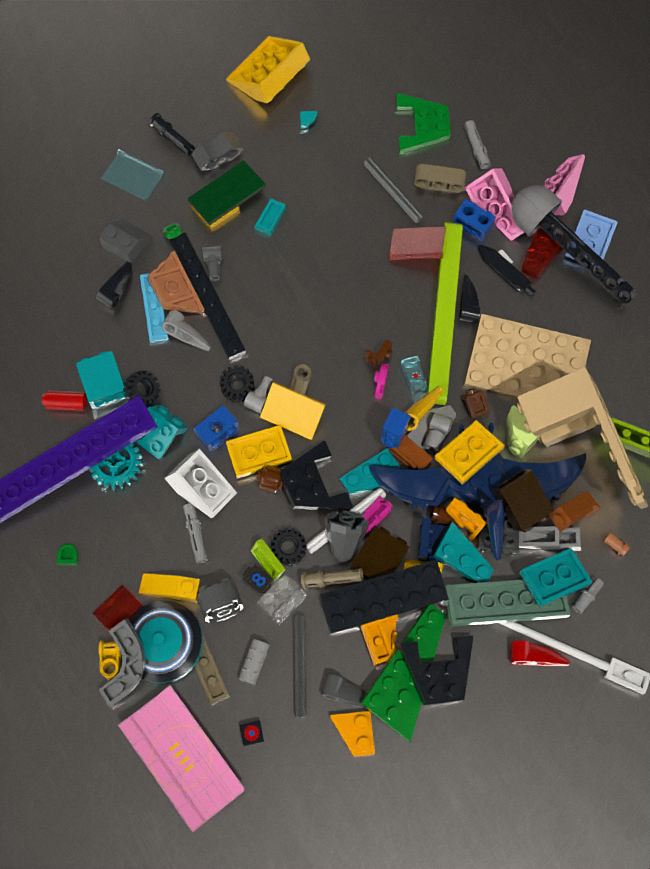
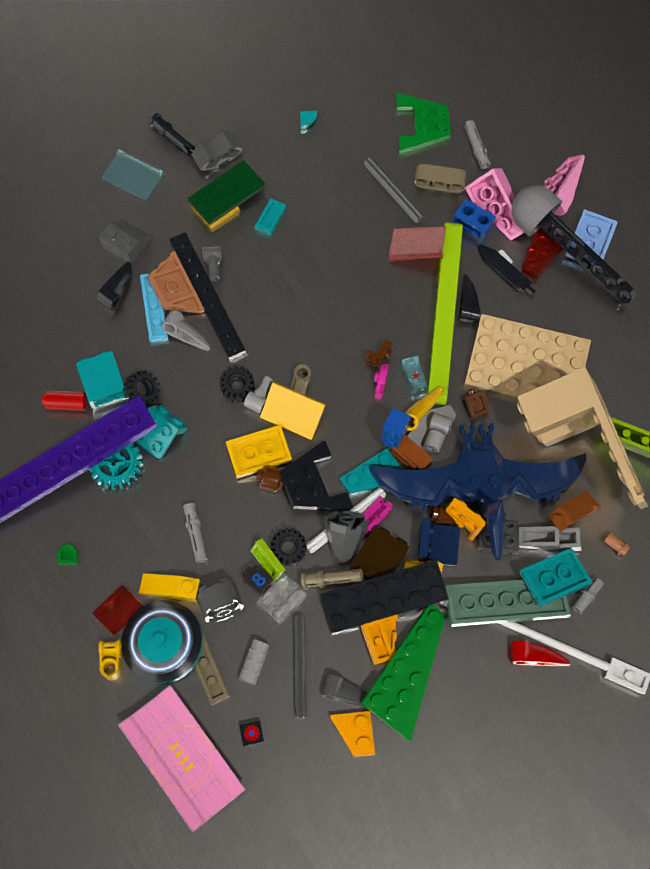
(132, 663): dark grey plate -> none
(172, 231): green tile -> none
(201, 483): white slope -> none
(220, 418): blue brick -> none
(269, 68): yellow slope -> none
(439, 680): black wing -> none
(462, 556): teal wing -> none
(469, 452): yellow tile -> none
(517, 436): yellowish green slope -> none
(523, 500): dark brown brick -> none

